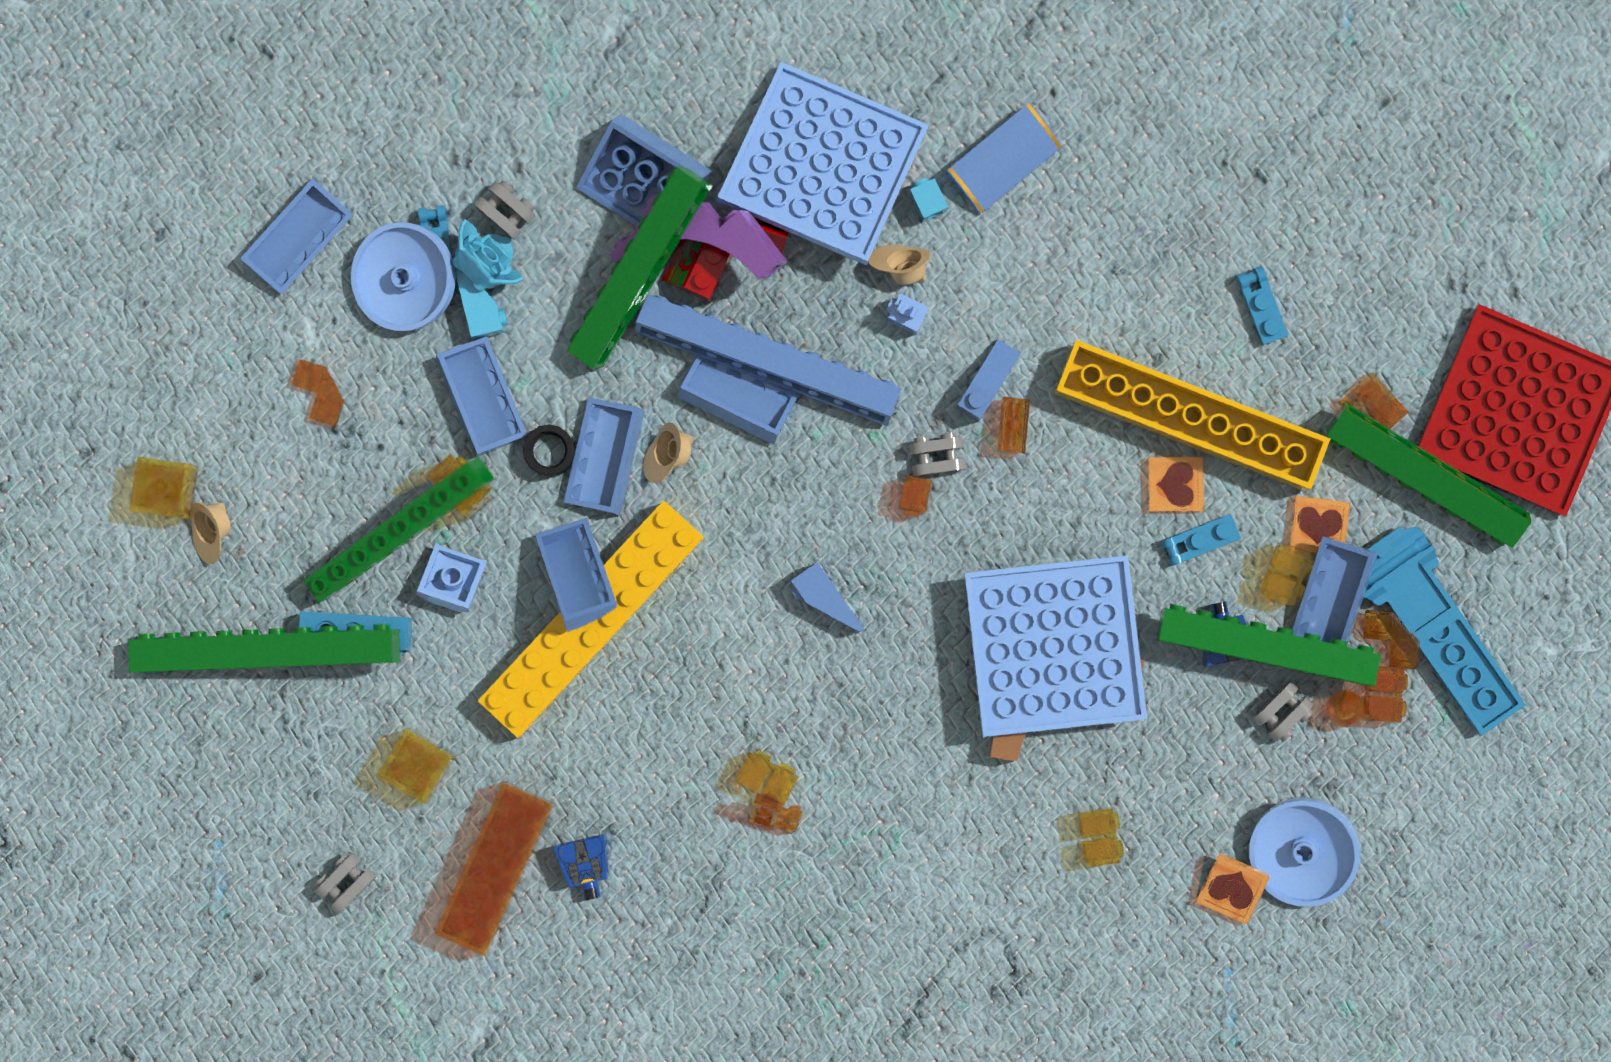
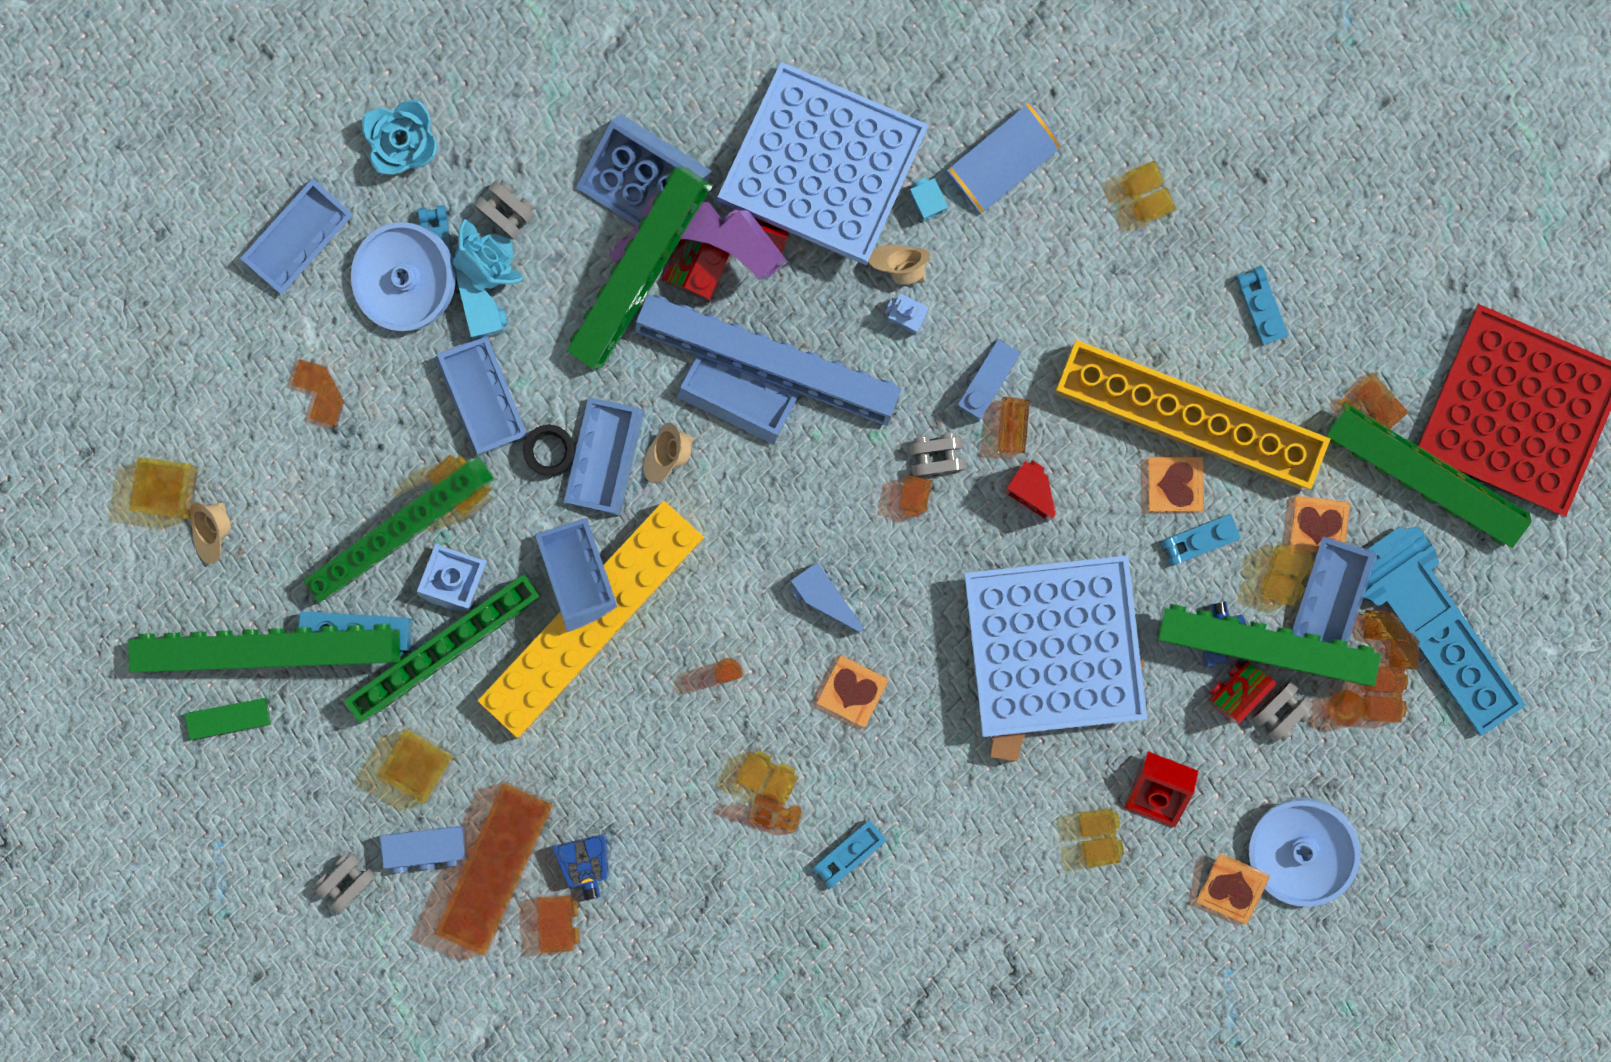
(228, 718): none -> green tile
(384, 125): none -> medium azure brick
(424, 848): none -> medium blue brick
(443, 649): none -> green brick
(557, 923): none -> clear orange brick
(728, 670): none -> clear orange brick
(850, 853): none -> dark azure plate
(852, 691): none -> clear orange tile
(1032, 489): none -> red slope
(1144, 180): none -> clear yellow piece
(1162, 789): none -> red slope
(1240, 691): none -> slope

